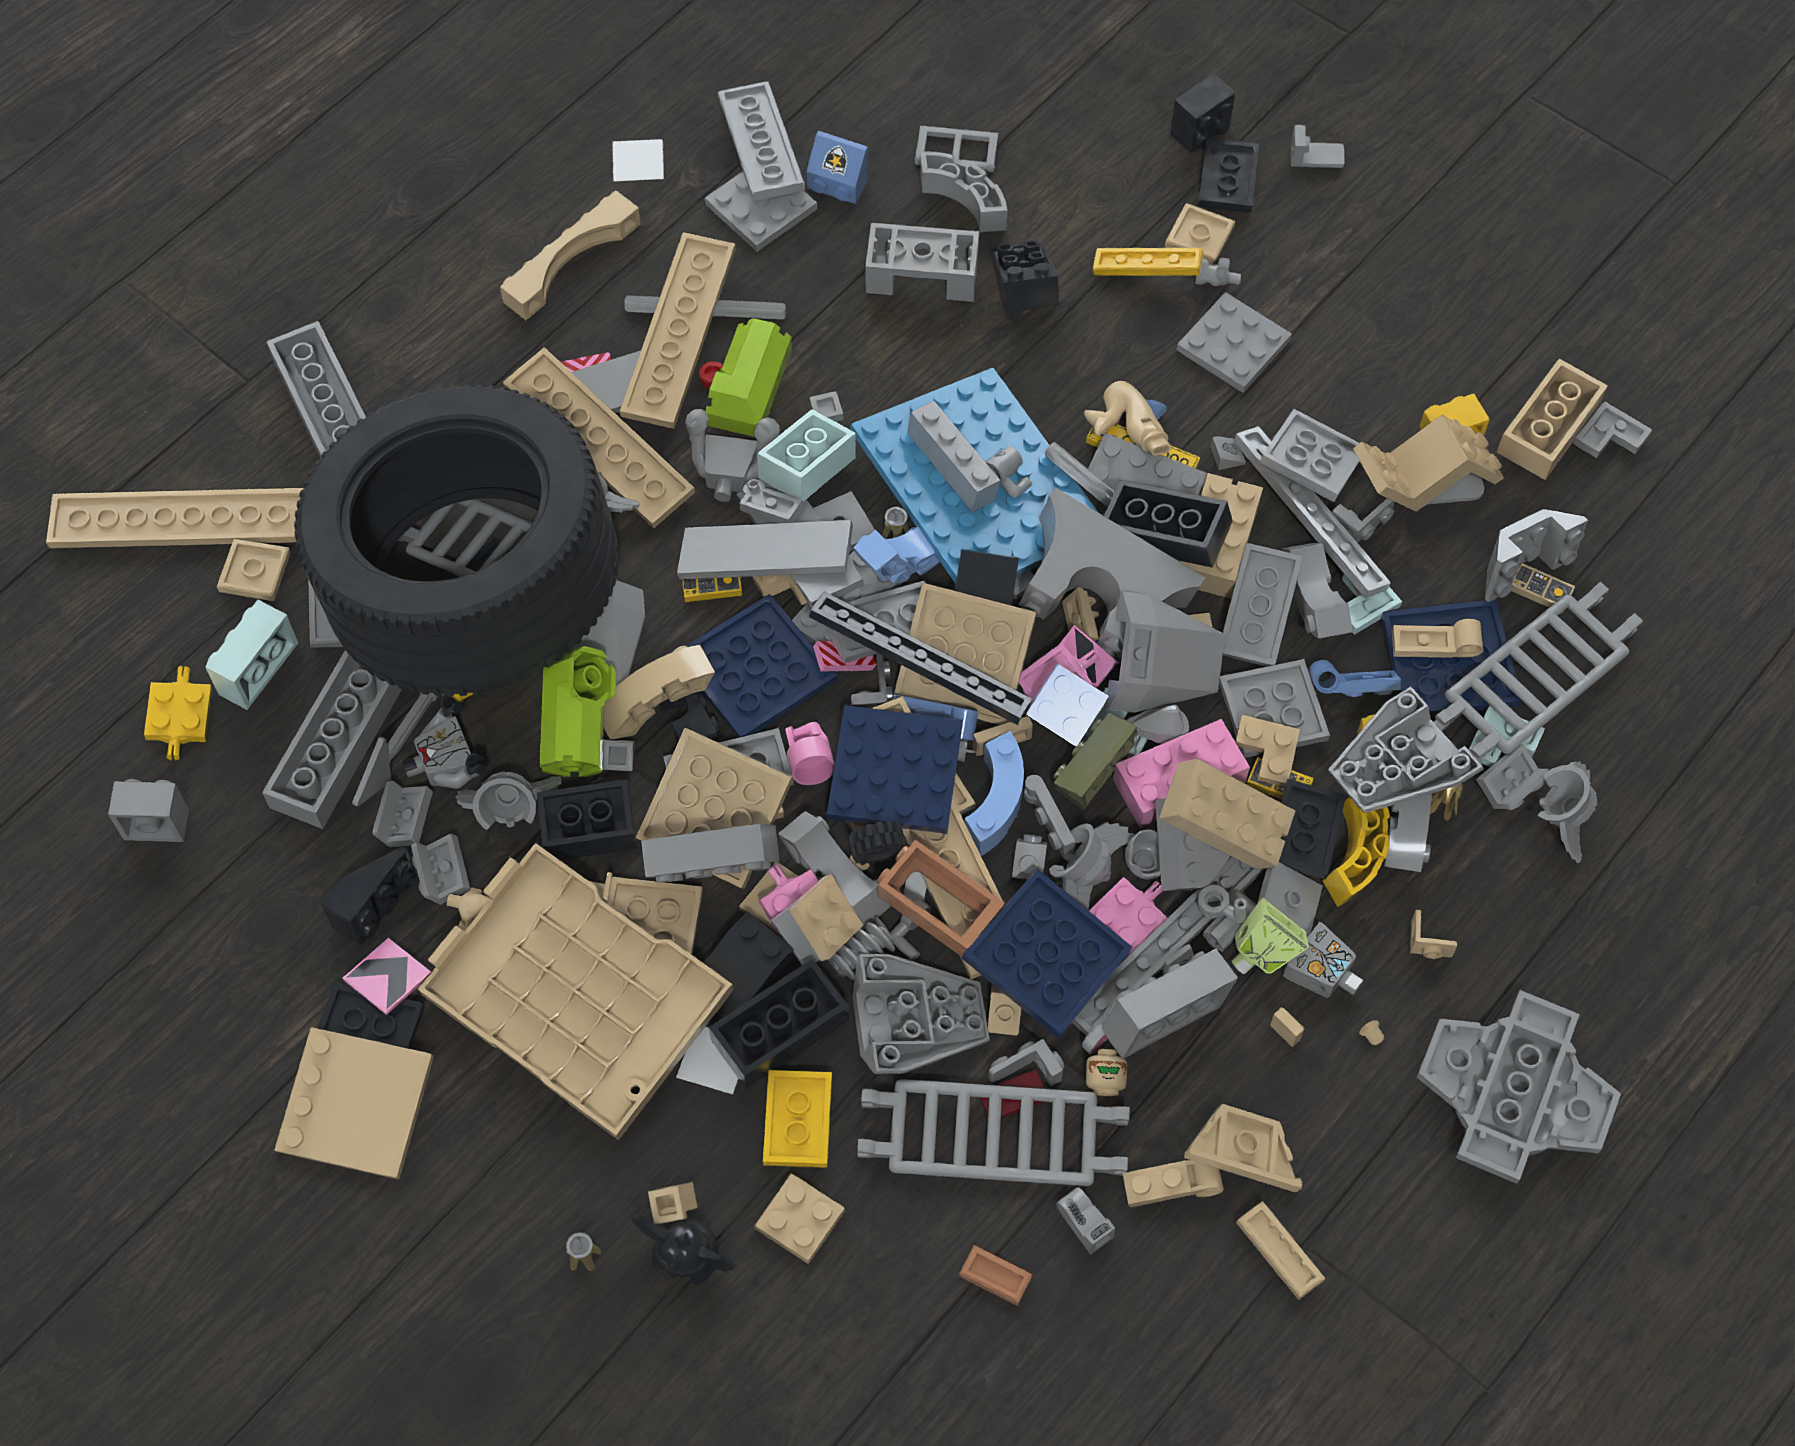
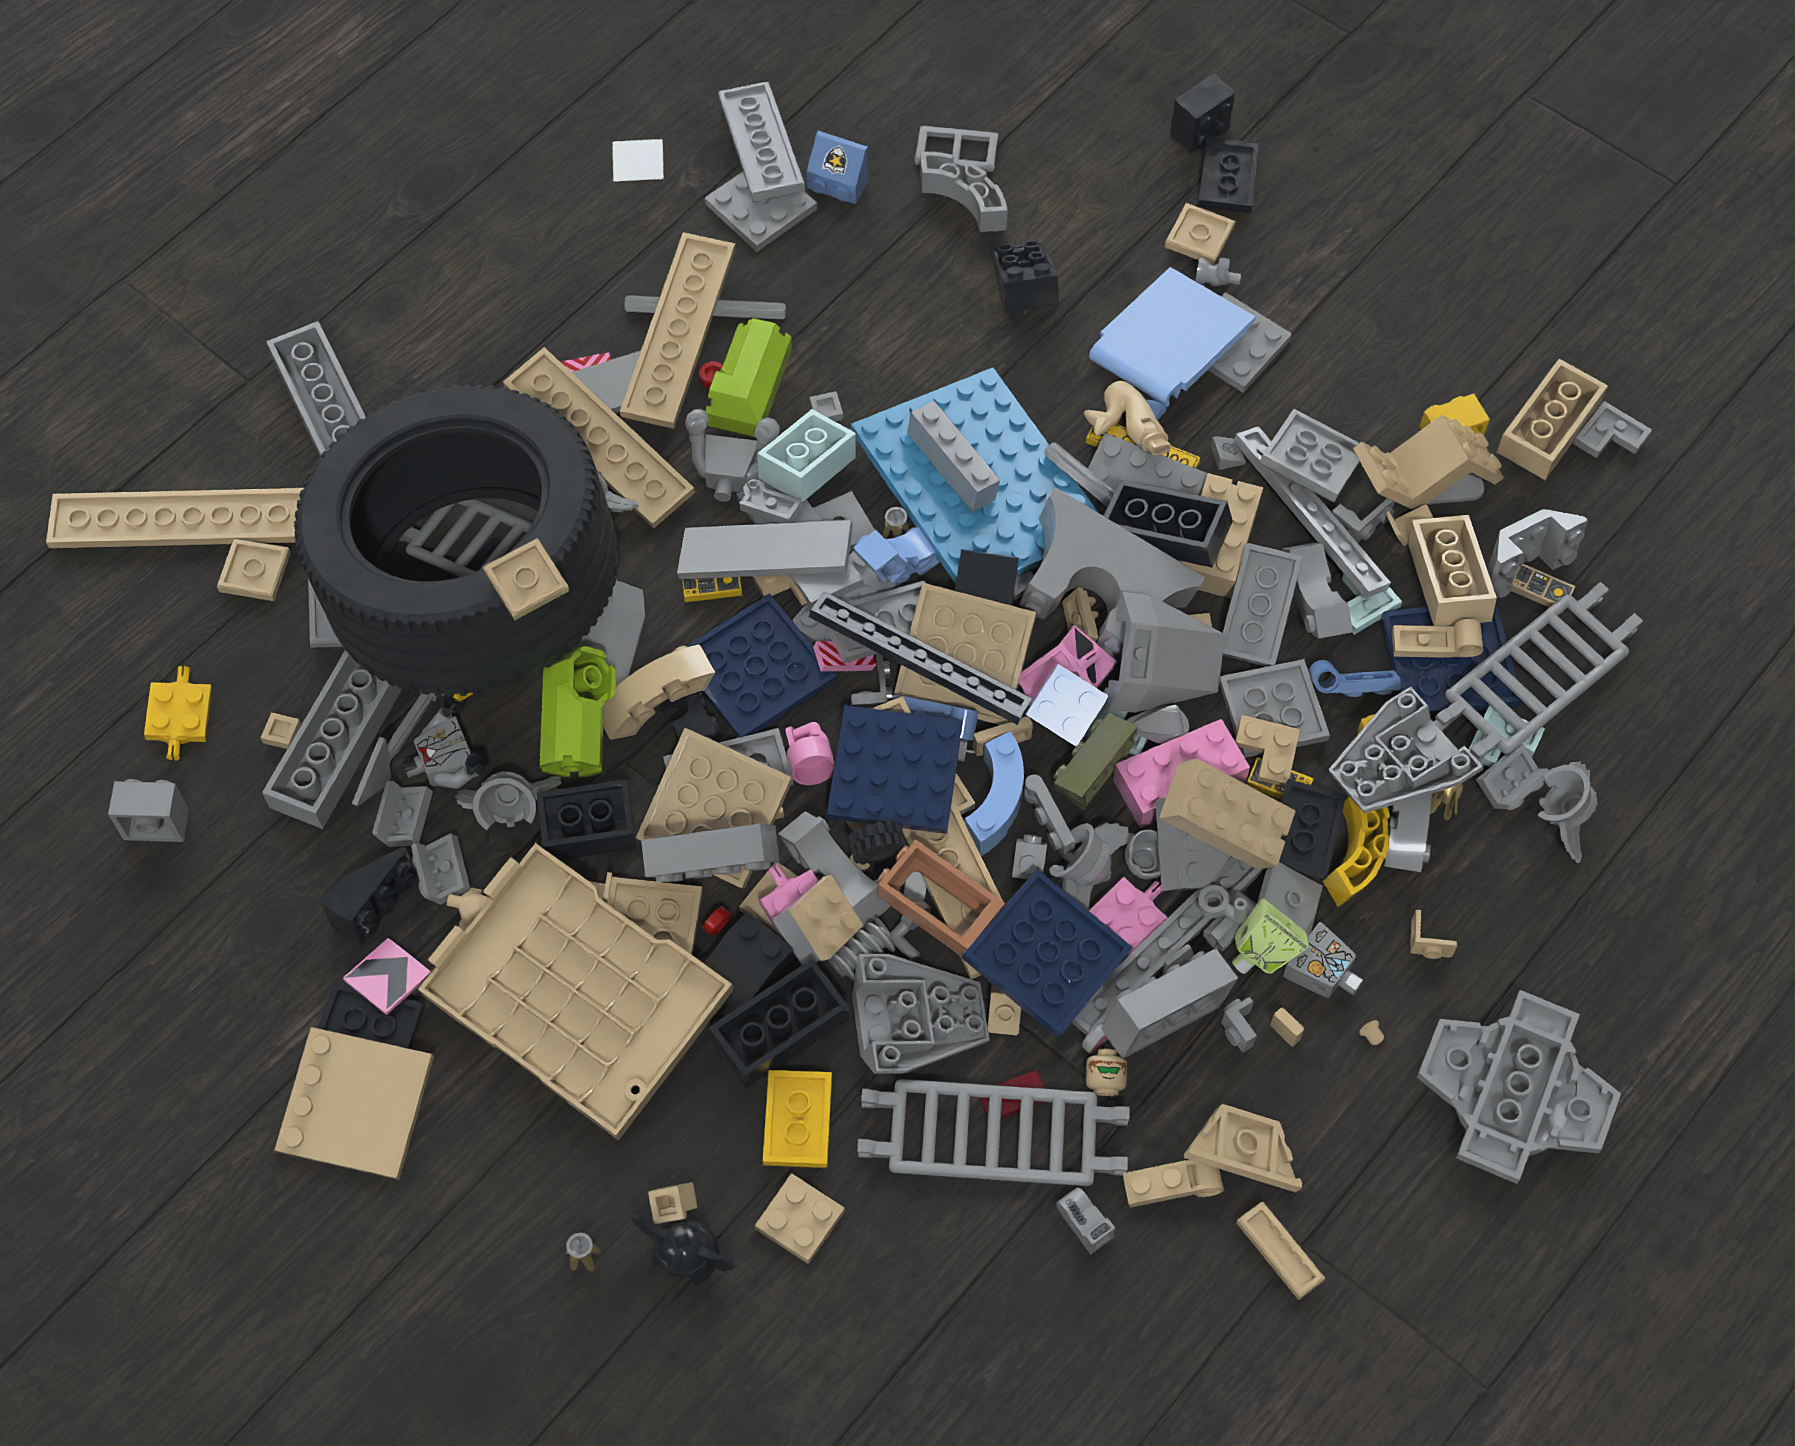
(251, 654): light aqua brick -> none
(280, 730): none -> tan plate
(526, 579): none -> tan plate
(607, 222): tan arch -> none
(618, 754): light grey slope -> none
(706, 1065): white sticker -> none
(717, 921): none -> red tile
(951, 258): light grey plate -> none
(995, 1275): nougat tile -> none
(1004, 465): light grey piece -> none
(1047, 1061): light grey bracket -> none
(1148, 261): yellow tile -> none
(1170, 336): none -> light blue piece
(1236, 1027): none -> light grey bracket
(1314, 154): light grey bracket -> none
(1403, 524): none -> tan bracket
(1451, 570): none -> tan brick

